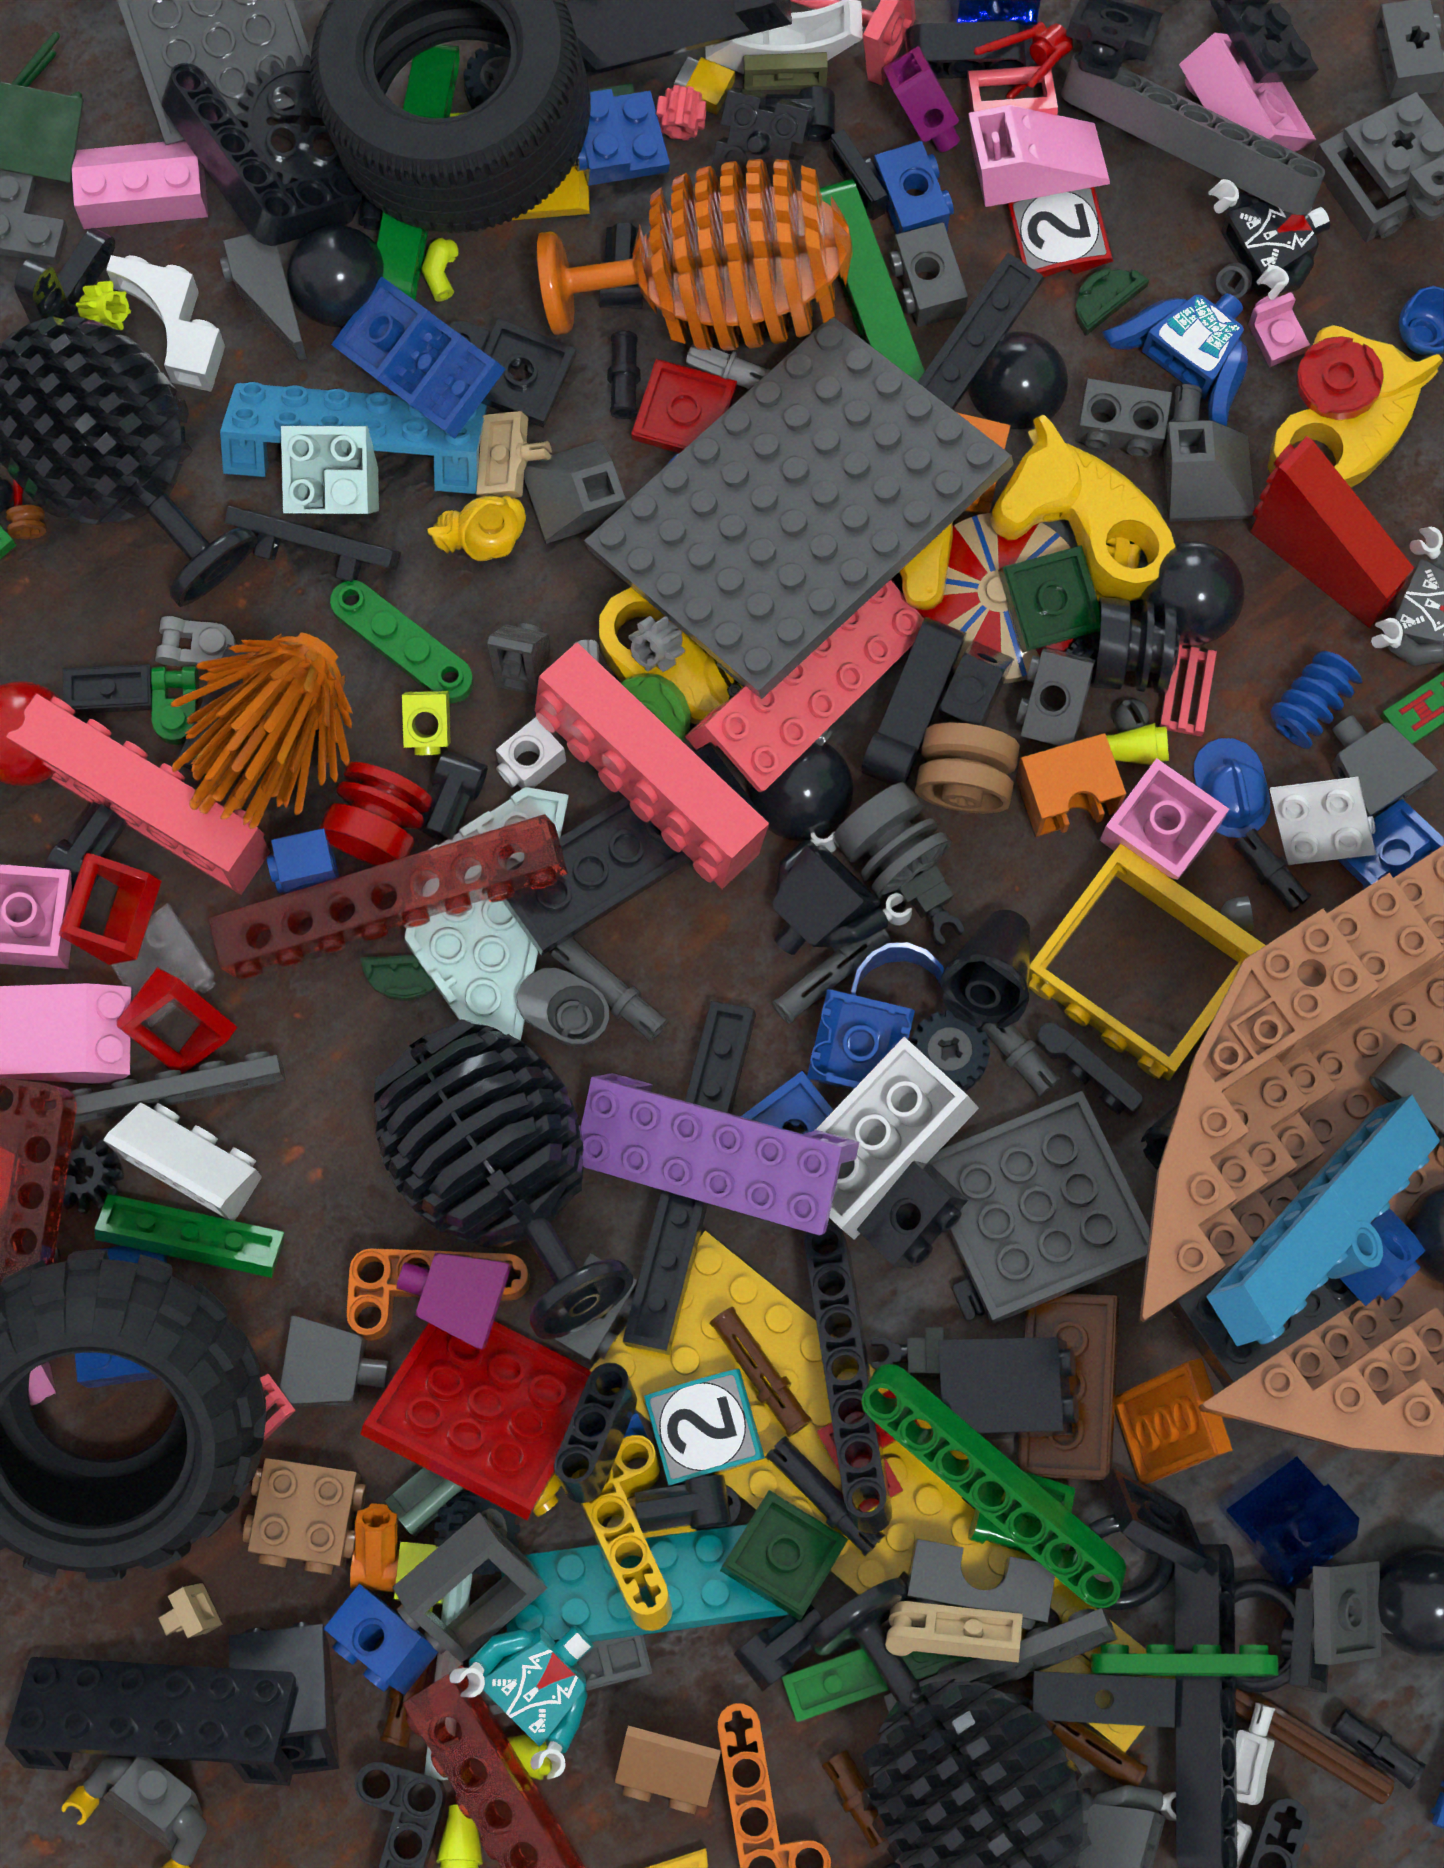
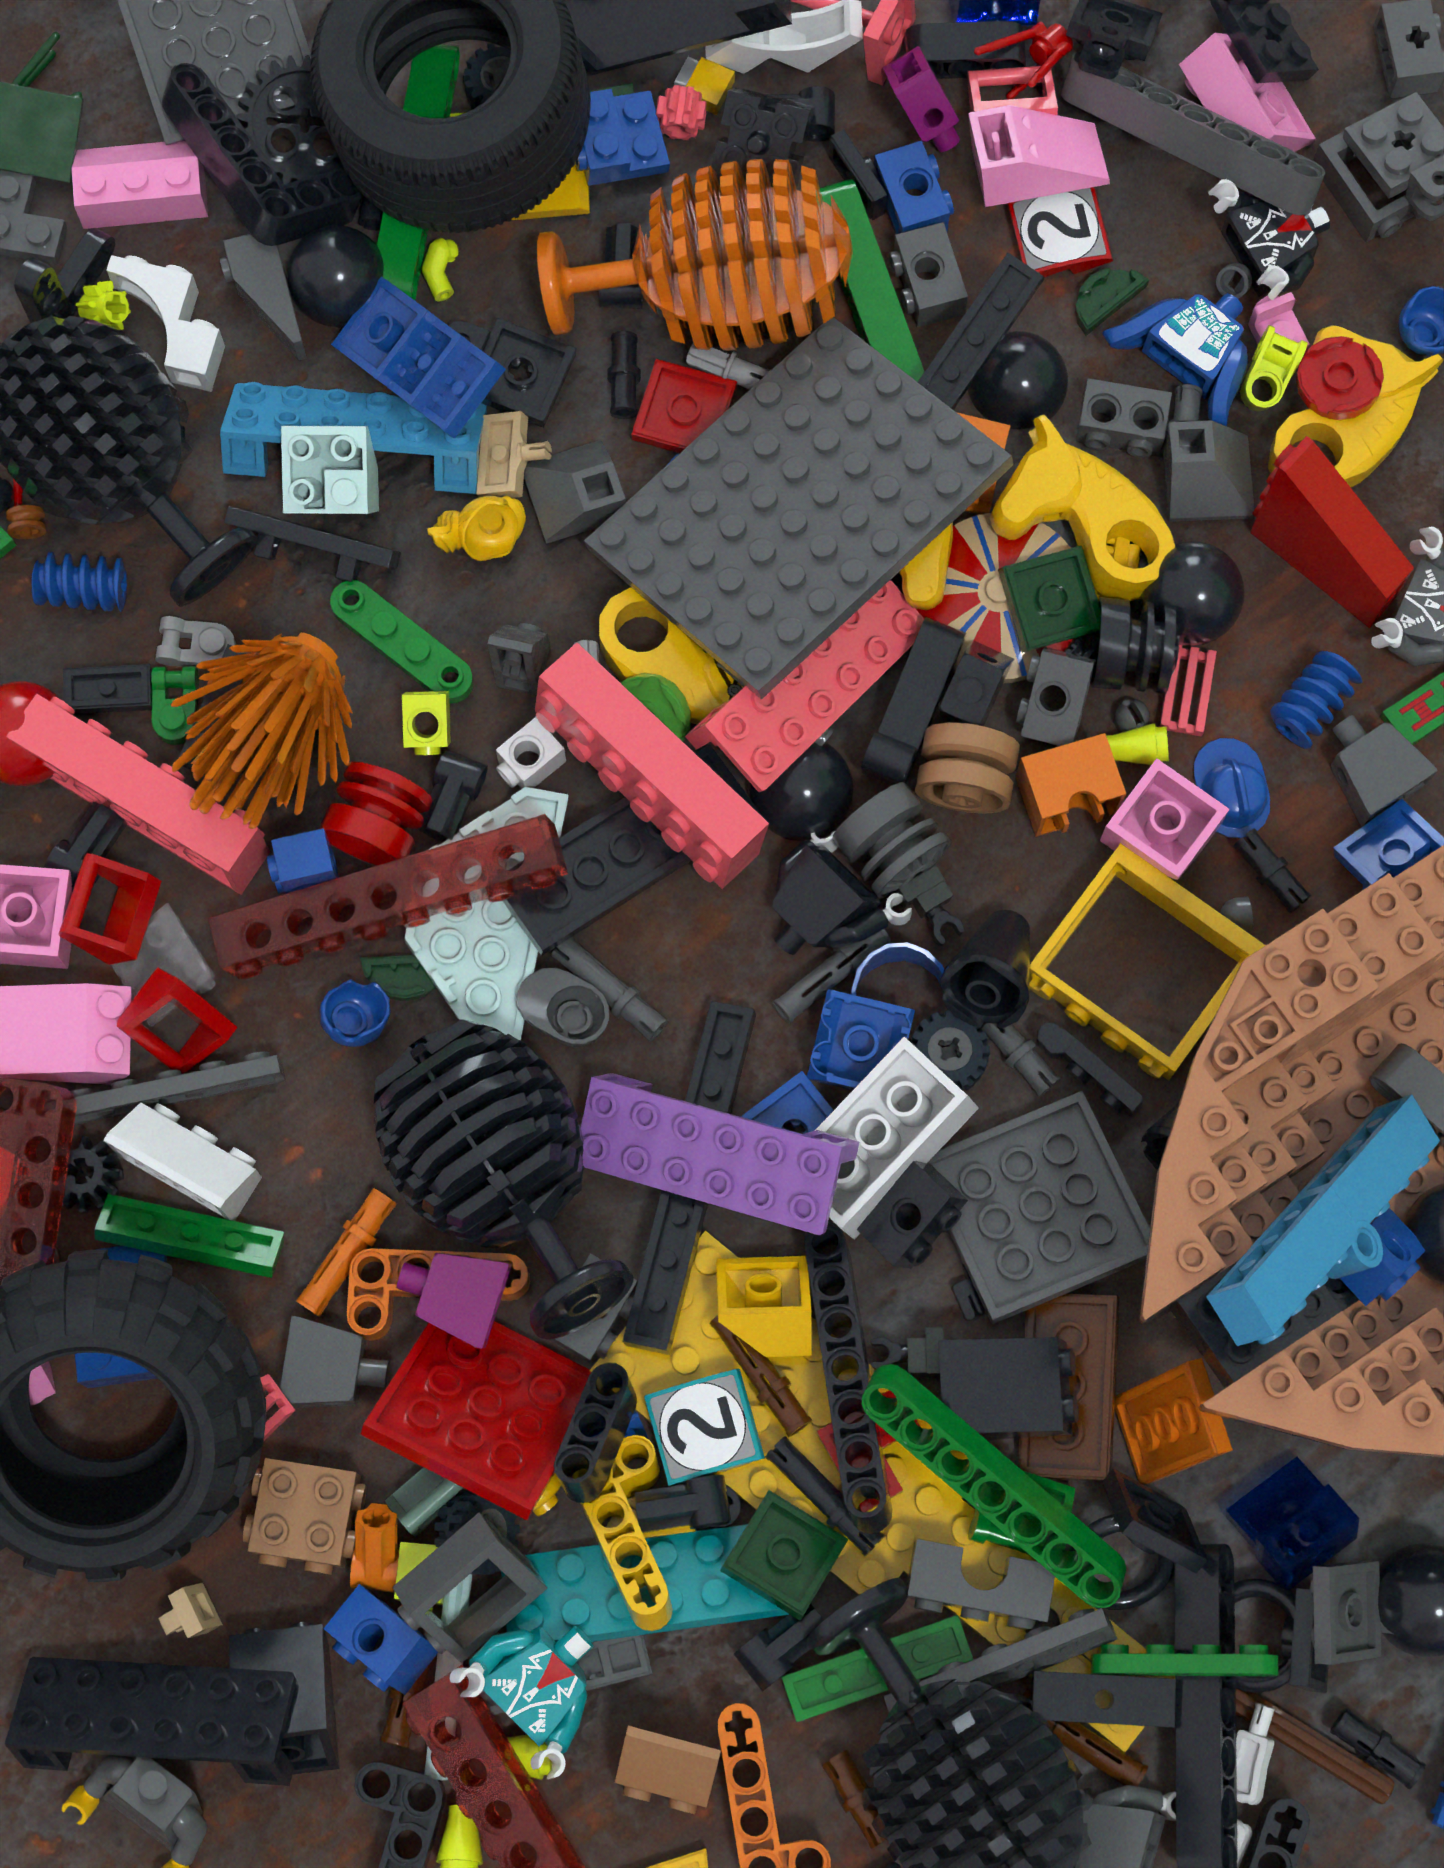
(79, 583): none -> blue piece
(354, 1013): none -> blue hair
(354, 1239): none -> orange pin
(656, 644): light grey gear -> none
(767, 1303): none -> yellow slope
(785, 71): olive tile -> none
(954, 1631): tan plate -> none
(1274, 362): none -> neon yellow piece
(1323, 820): white hinge -> none

